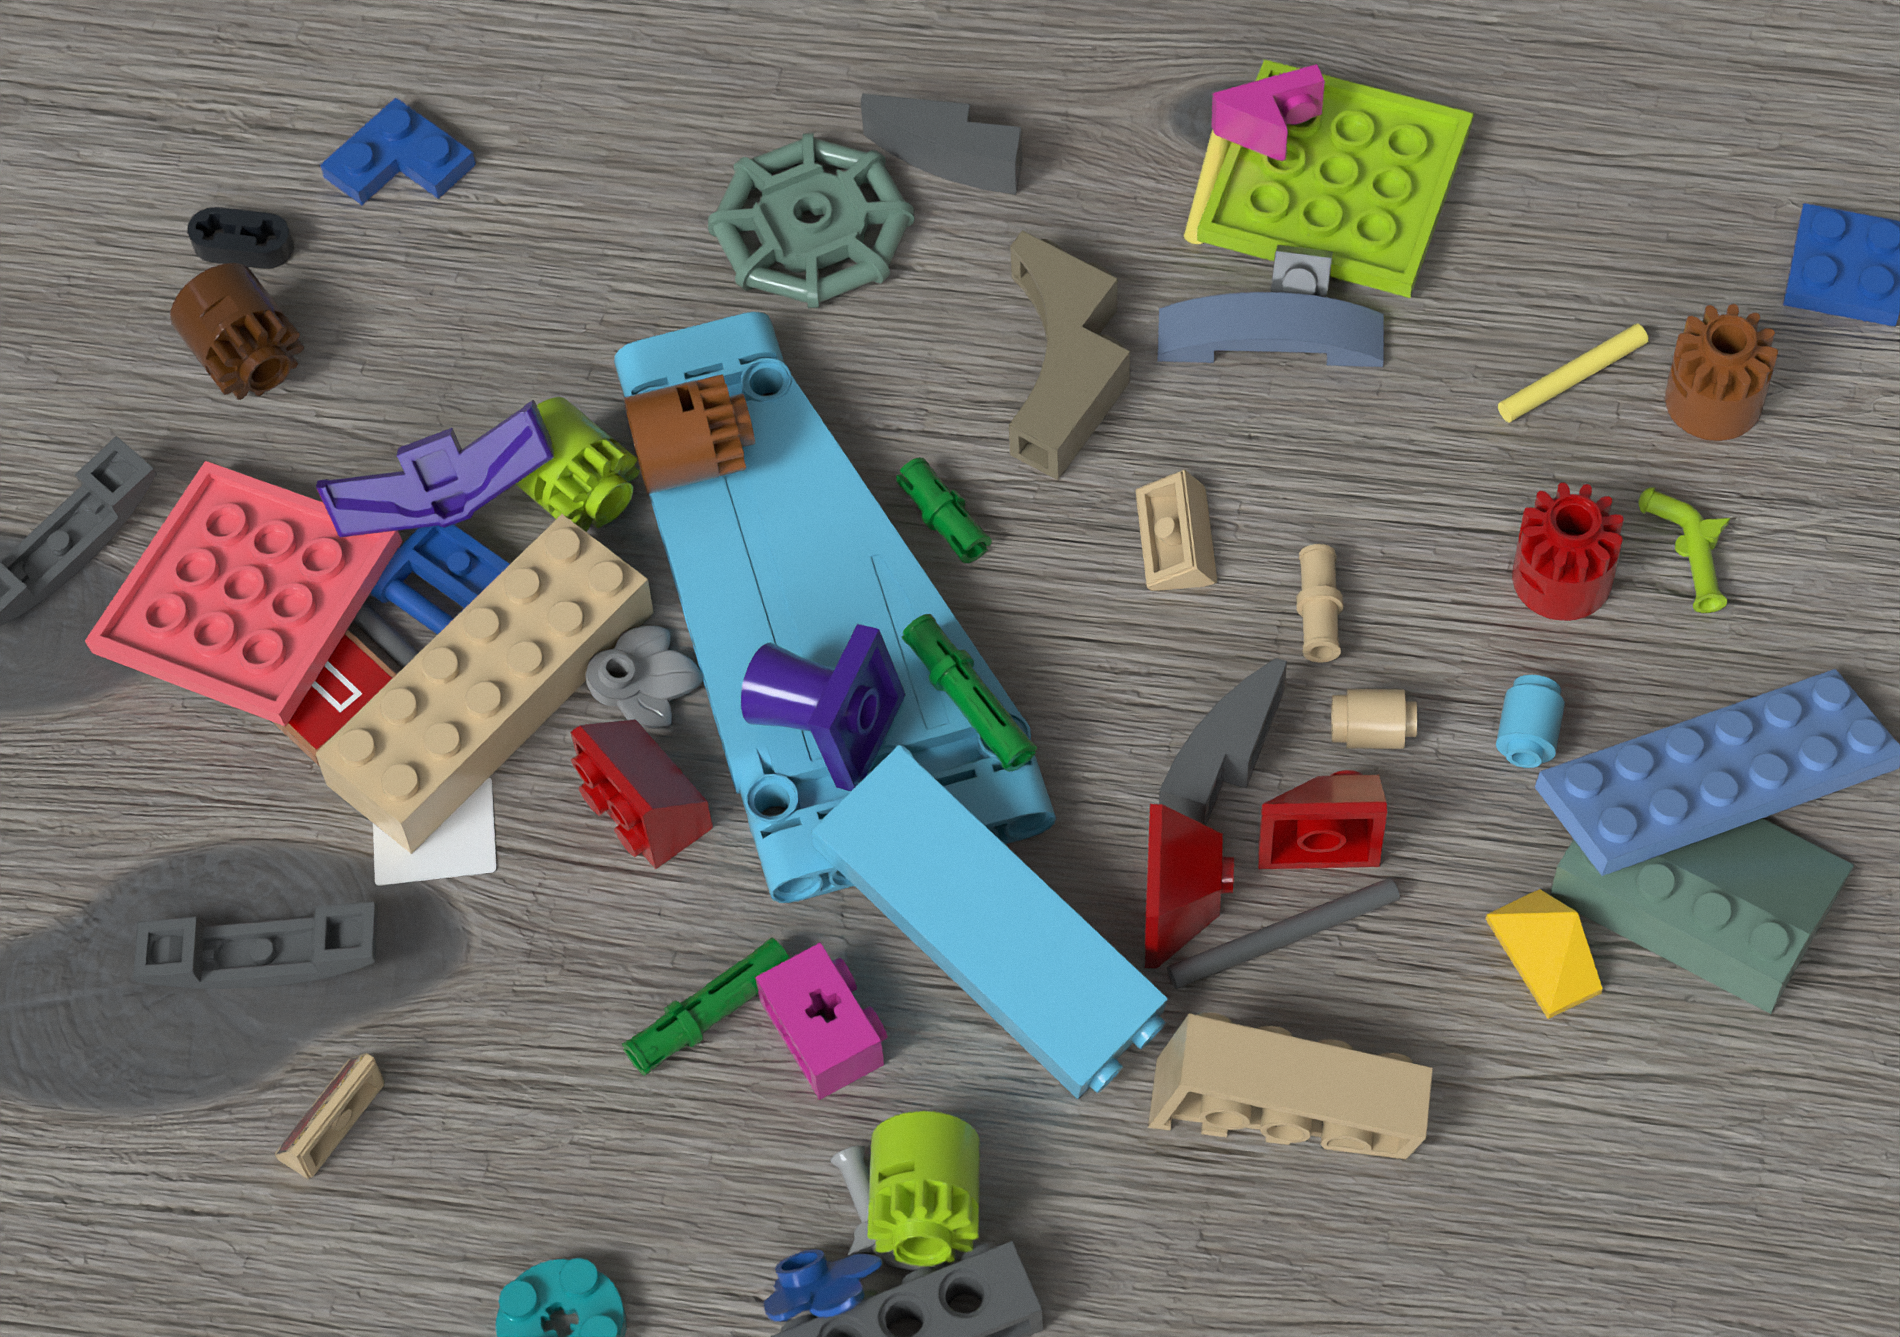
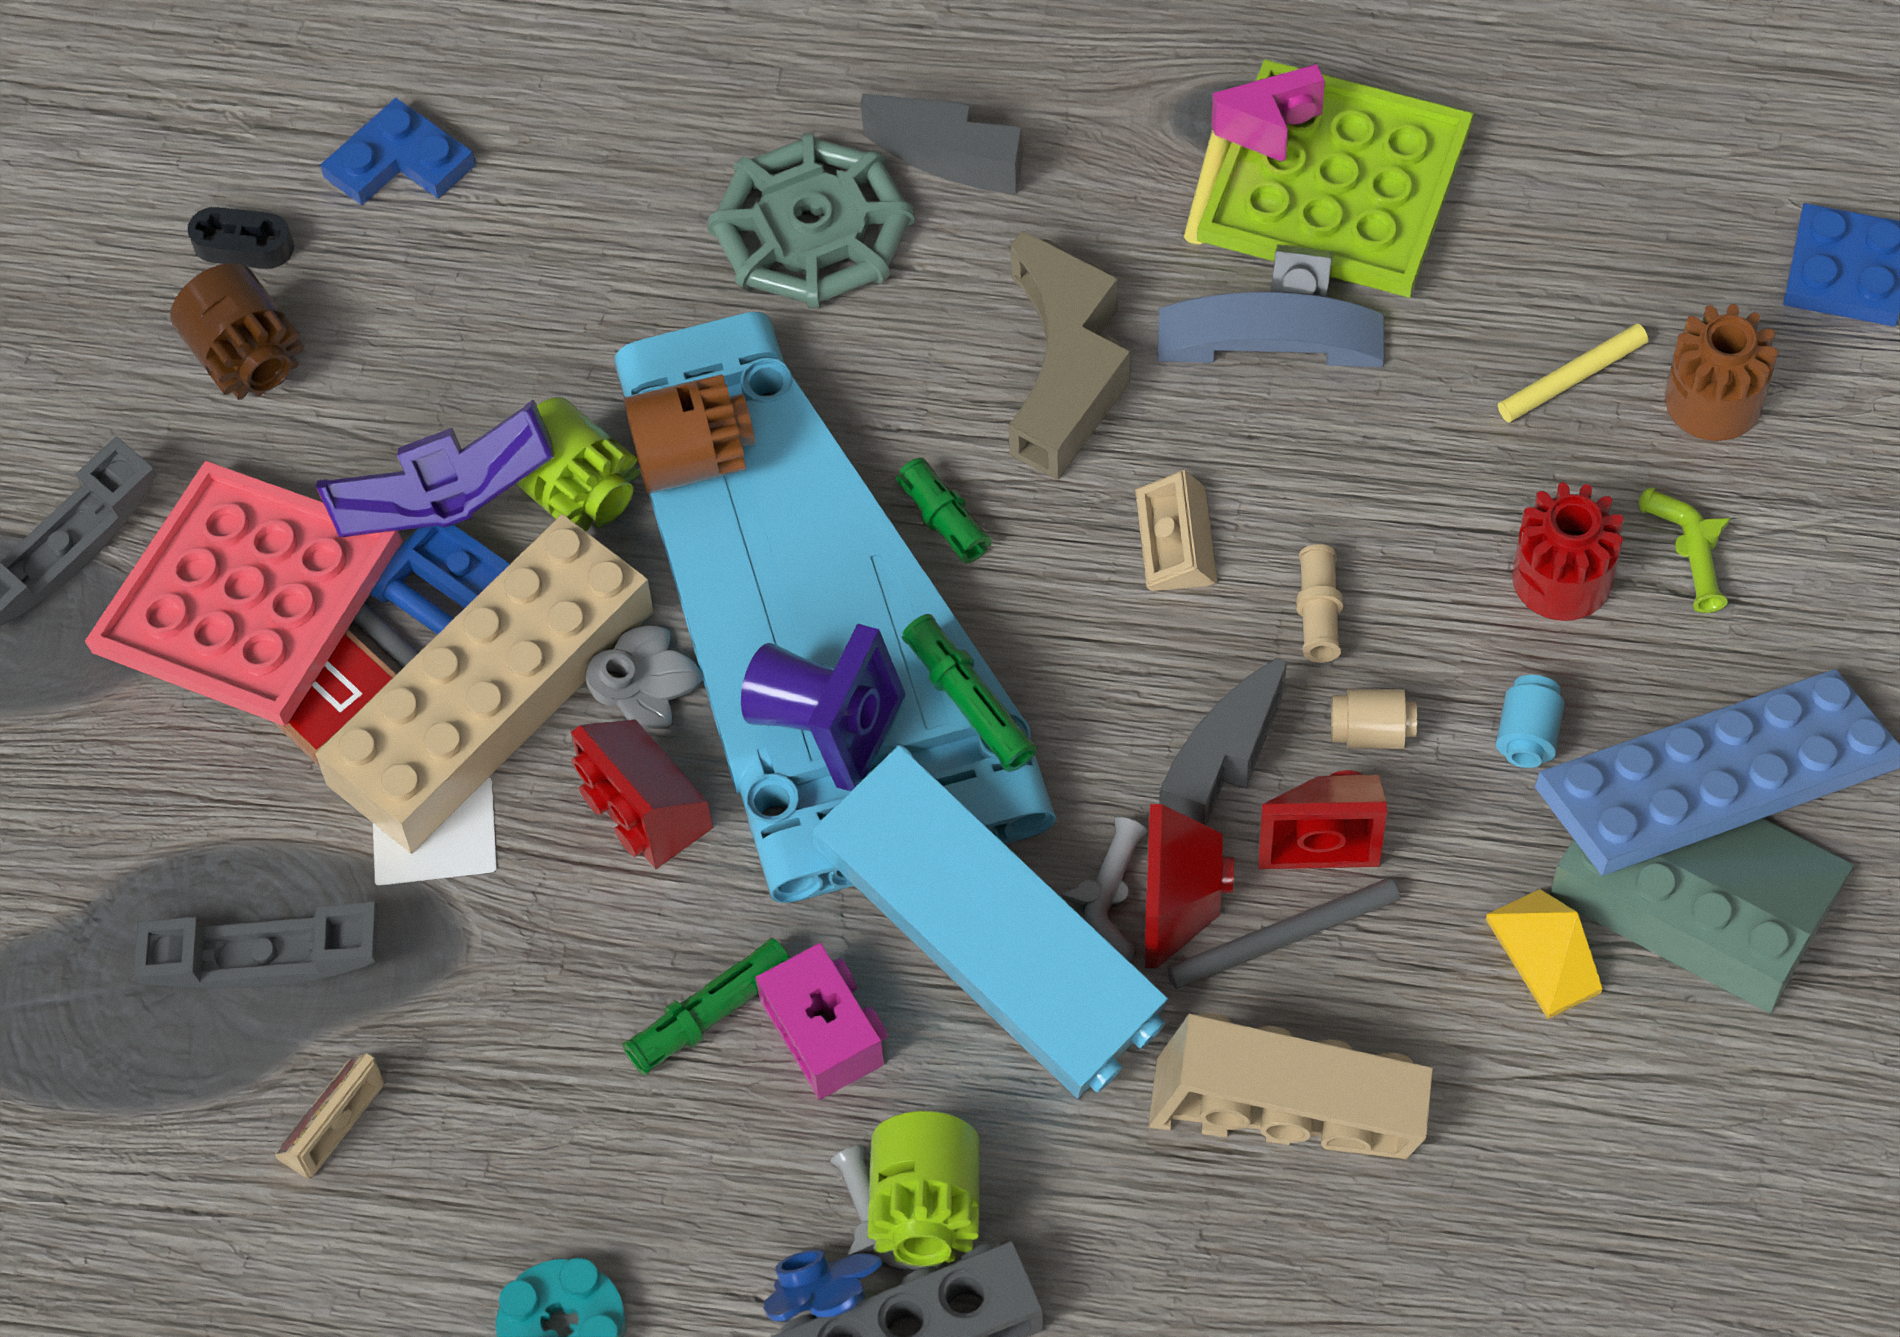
(1108, 889): none -> light grey piece

